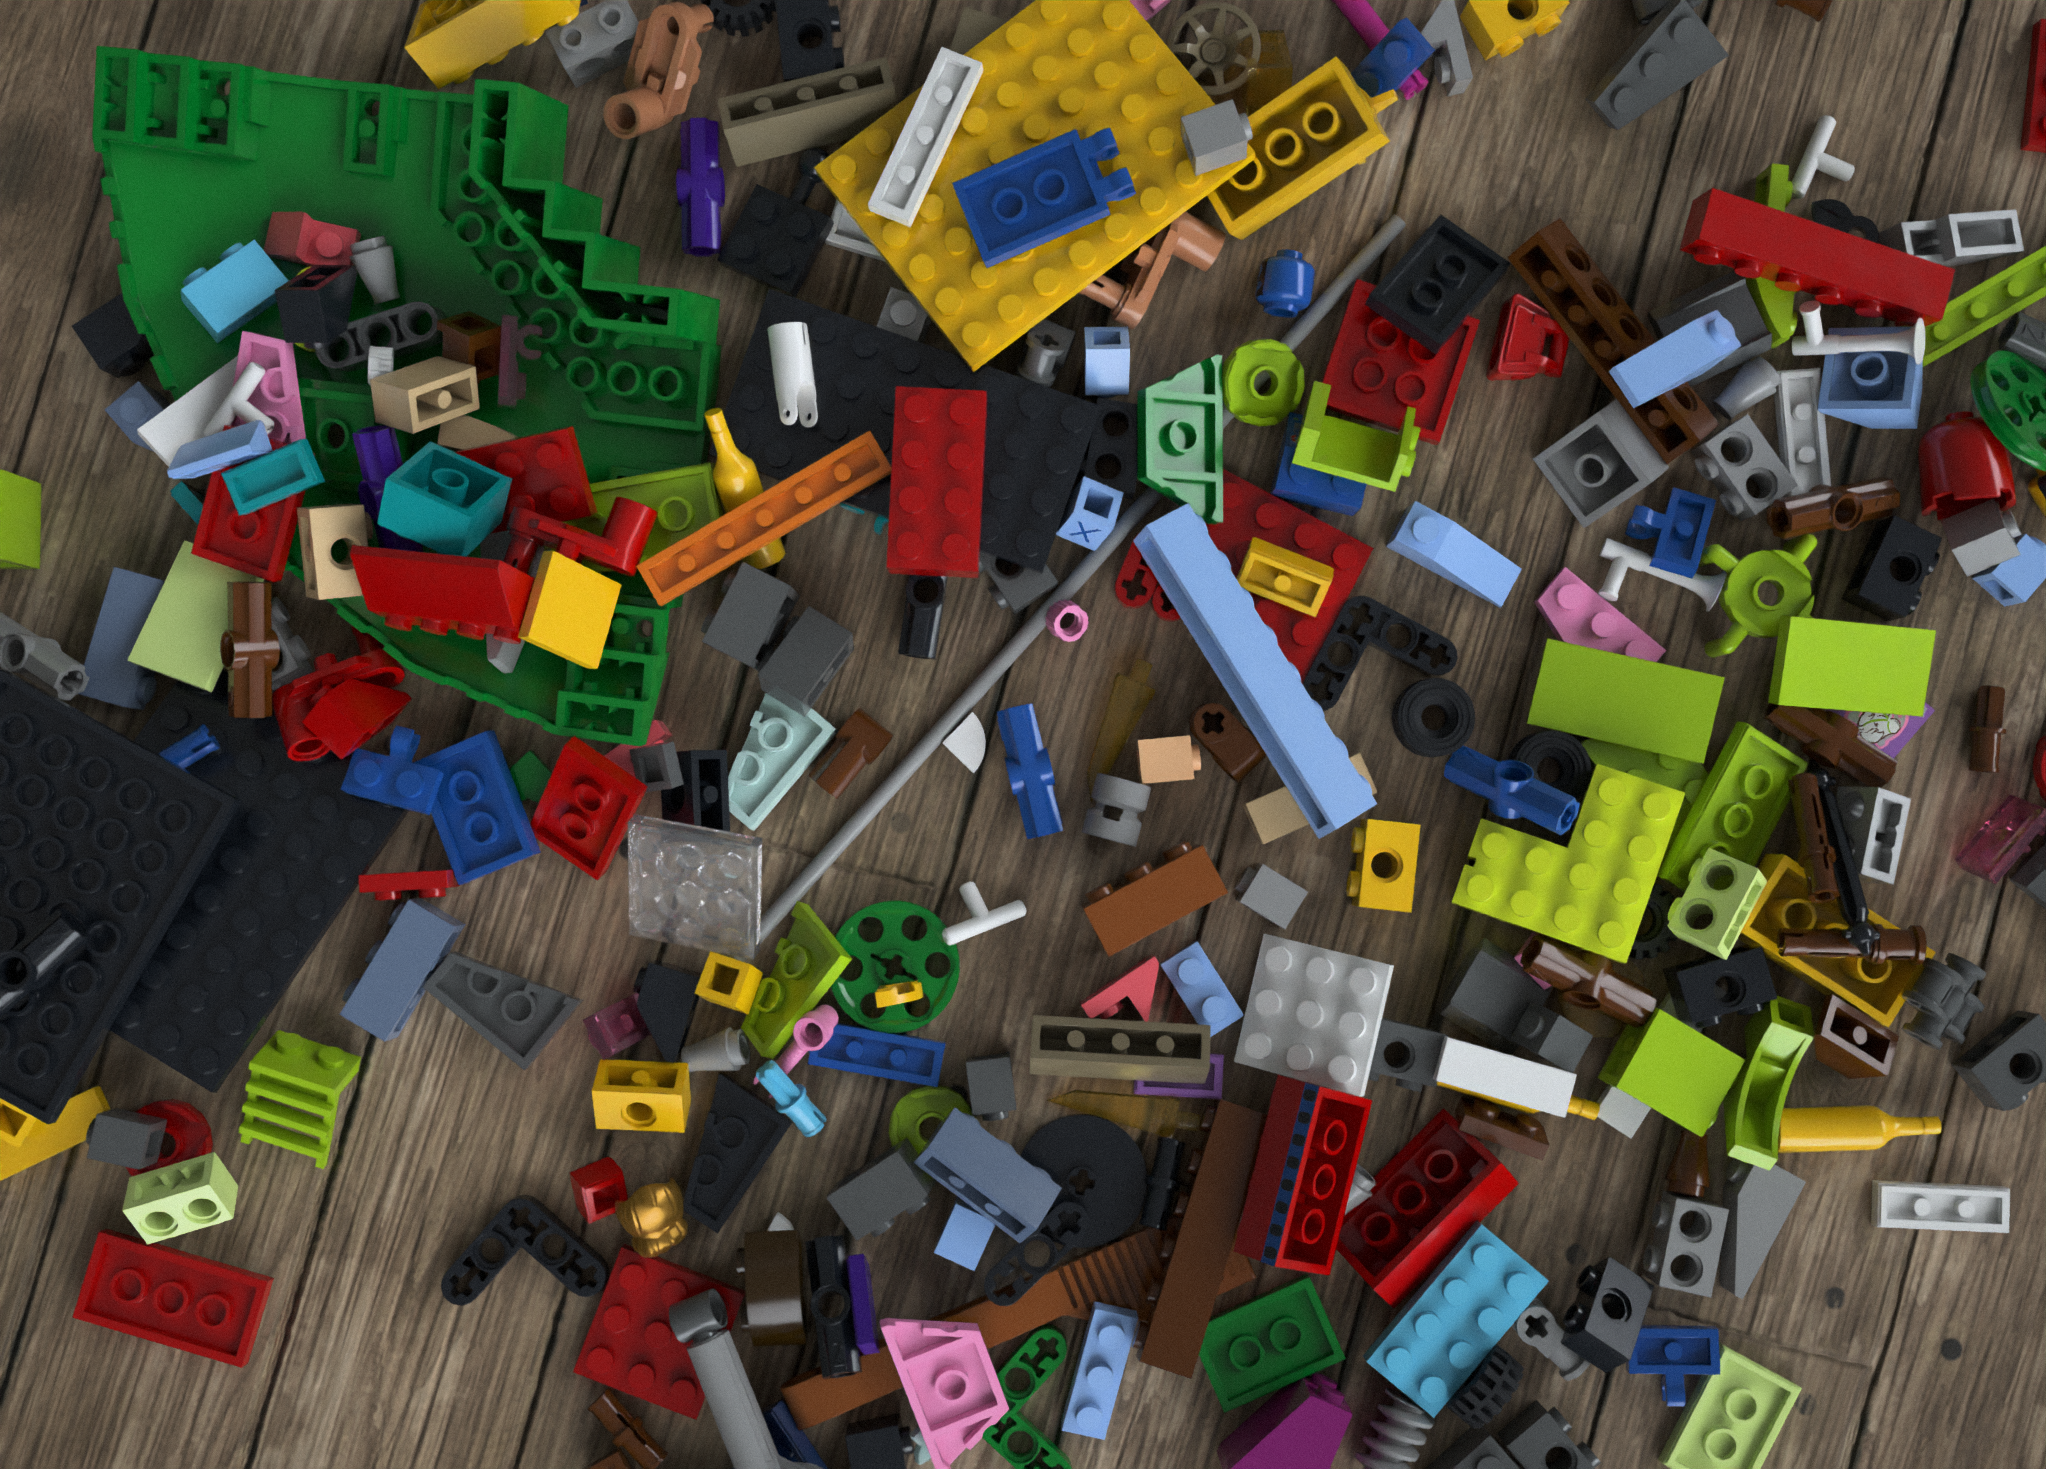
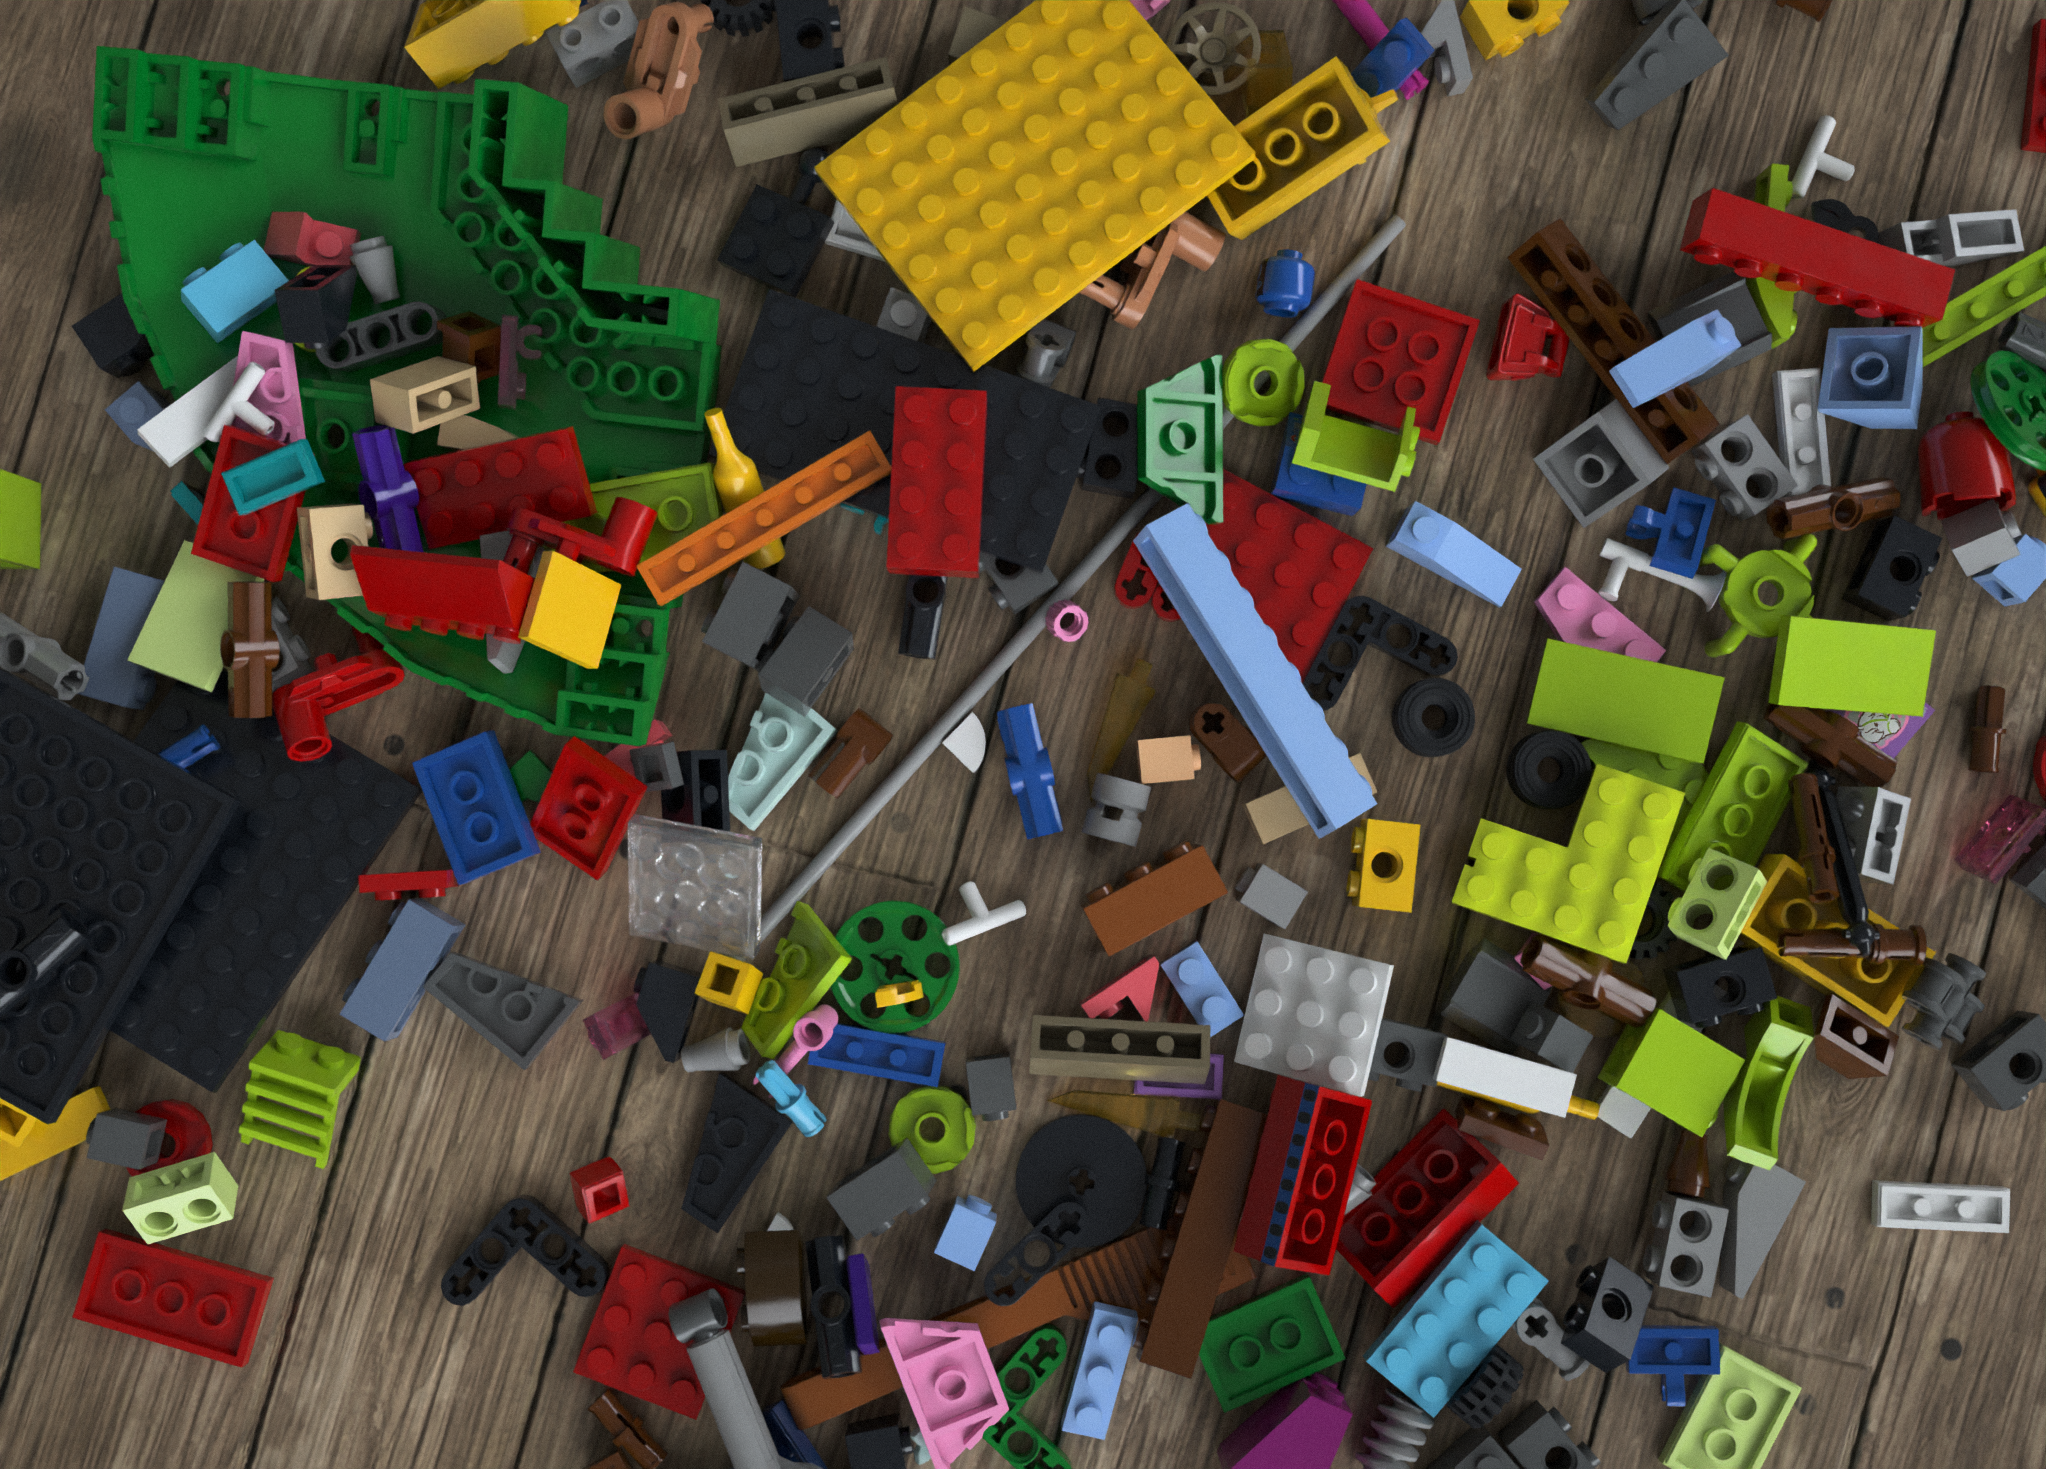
(220, 451): light blue slope -> none
(353, 714): red slope -> none
(380, 361): white axle -> none
(394, 777): blue plate -> none
(444, 501): teal brick -> none
(641, 1095): yellow brick -> none
(653, 1218): pearl gold hair -> none
(700, 187): dark purple piece -> none
(793, 372): white piece -> none
(925, 137): white plate -> none
(988, 1175): sand blue brick -> none
(1041, 194): blue tile -> none
(1090, 513): light blue brick -> none
(1106, 361): light blue brick -> none
(1215, 136): light grey brick -> none
(1285, 576): yellow slope -> none
(1437, 284): black plate -> none
(1512, 789): blue piece -> none
(1749, 386): light grey cone -> none
(1816, 343): white piece -> none
(1846, 1128): yellow piece -> none

